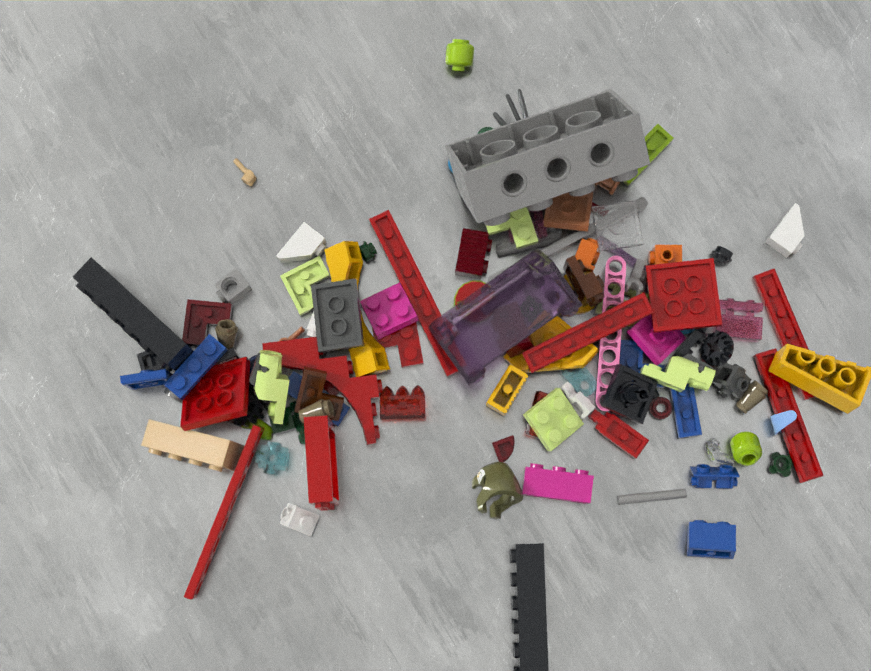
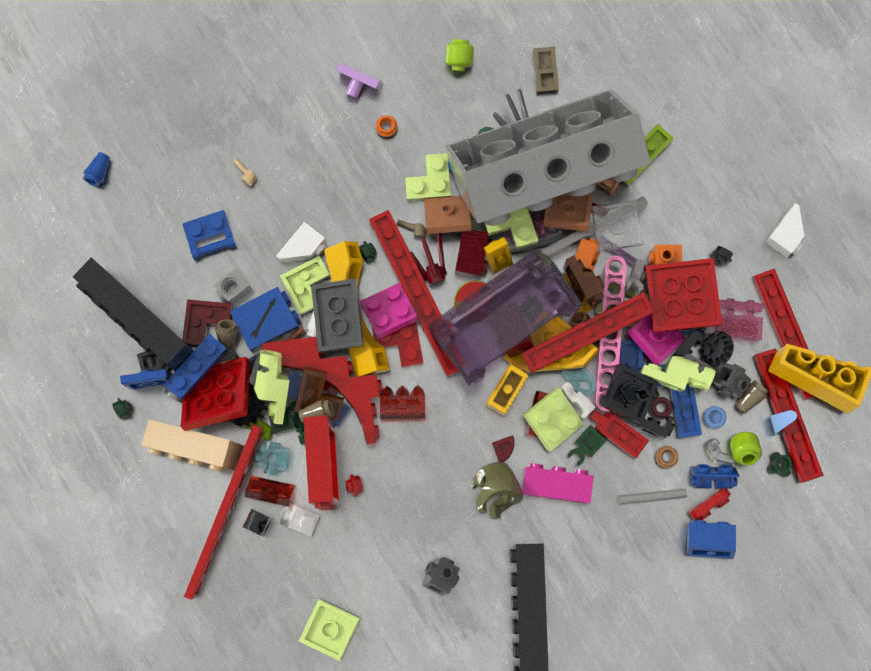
(96, 170): none -> blue cone
(121, 408): none -> dark green plate
(208, 228): none -> blue plate
(257, 522): none -> black leg
(266, 319): none -> blue brick
(269, 491): none -> clear red plate
(329, 629): none -> yellowish green plate
(353, 485): none -> red plate
(357, 80): none -> lavender tile
(386, 119): none -> orange plate
(419, 229): none -> dark tan hand
(433, 185): none -> yellowish green plate
(434, 273): none -> dark red plant
(441, 576): none -> dark grey brick
(446, 215): none -> nougat plate
(498, 255): none -> yellow plate
(545, 69): none -> dark tan slope
(578, 318): none -> medium nougat plate
(588, 442): none -> dark green plate
(653, 427): none -> black bracket
(673, 457): none -> medium nougat plate
(714, 417): none -> medium blue tile
(718, 499): none -> red plate

